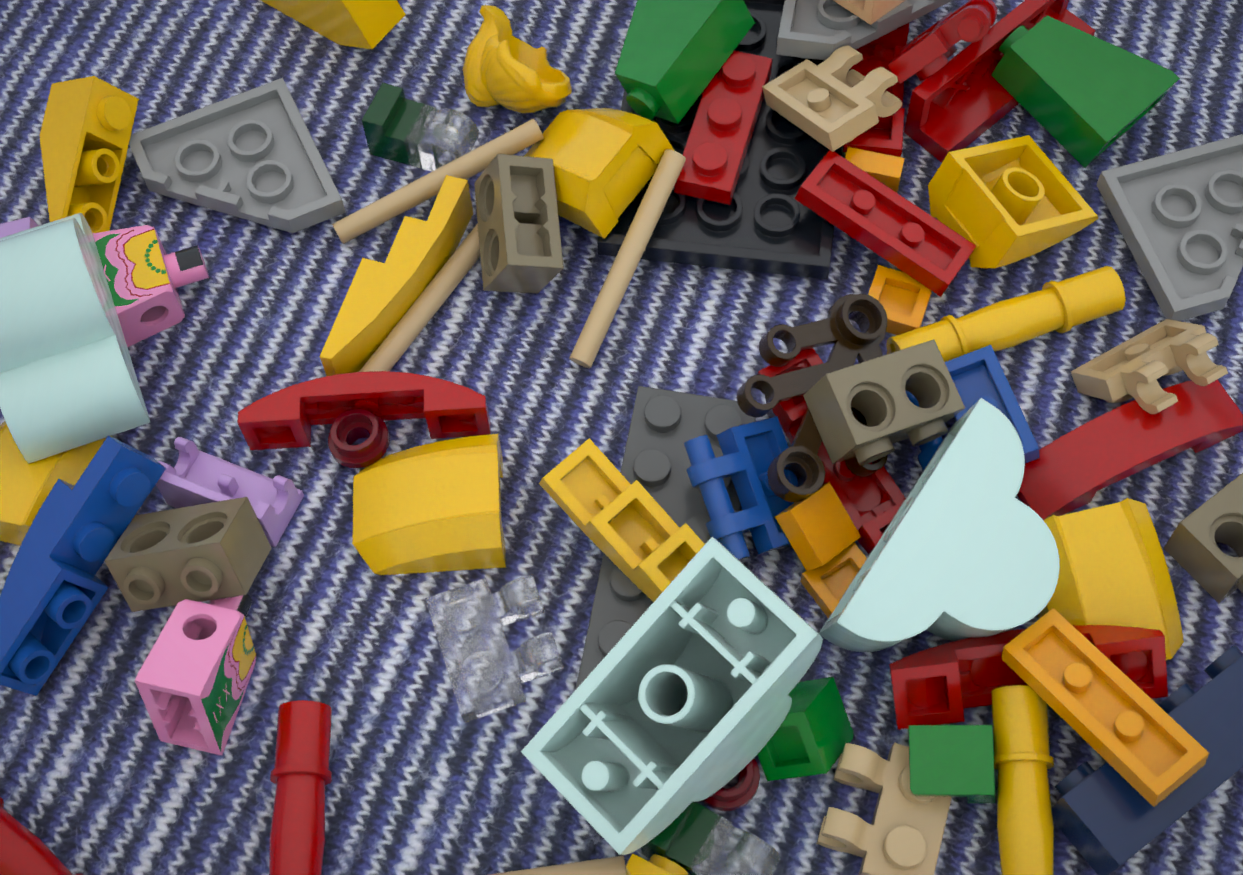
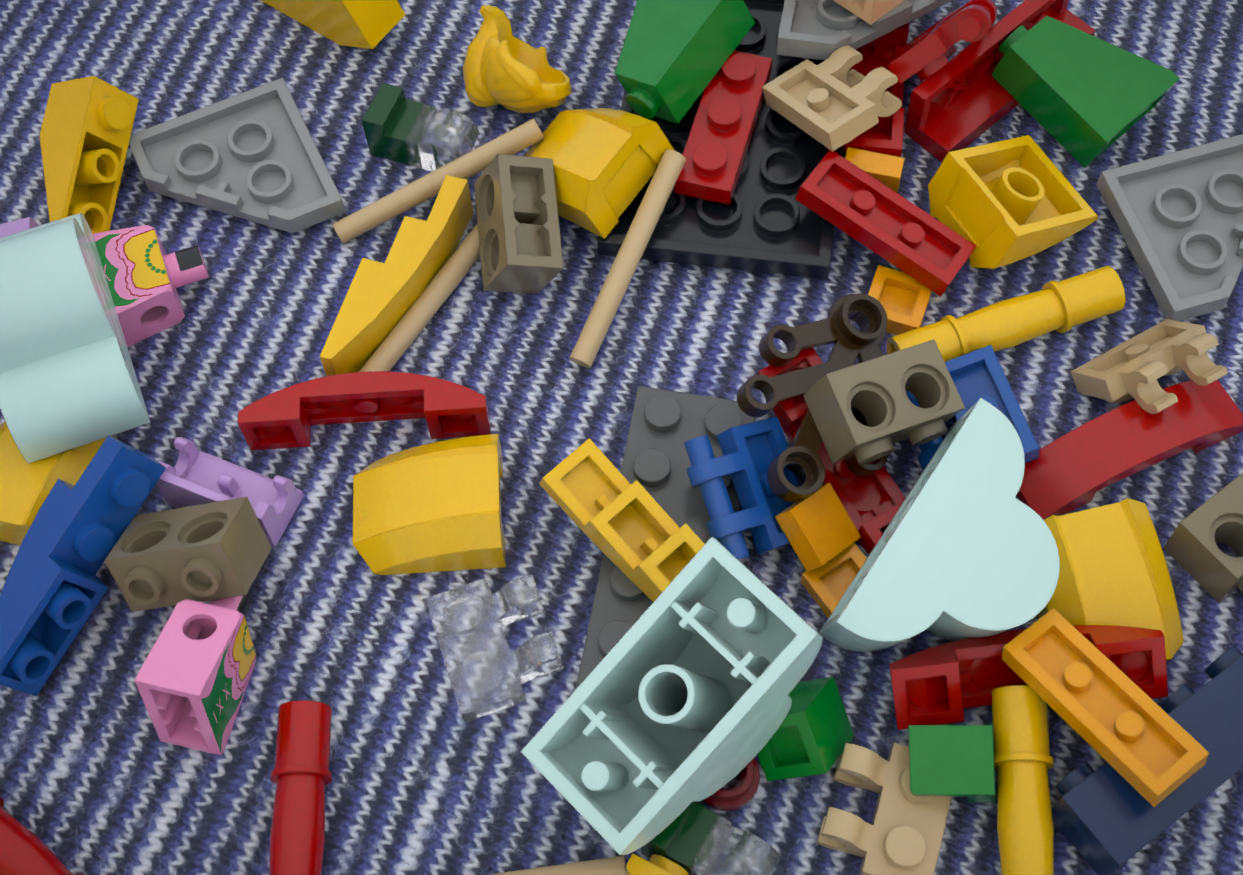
(355, 425): dark red plate -> none

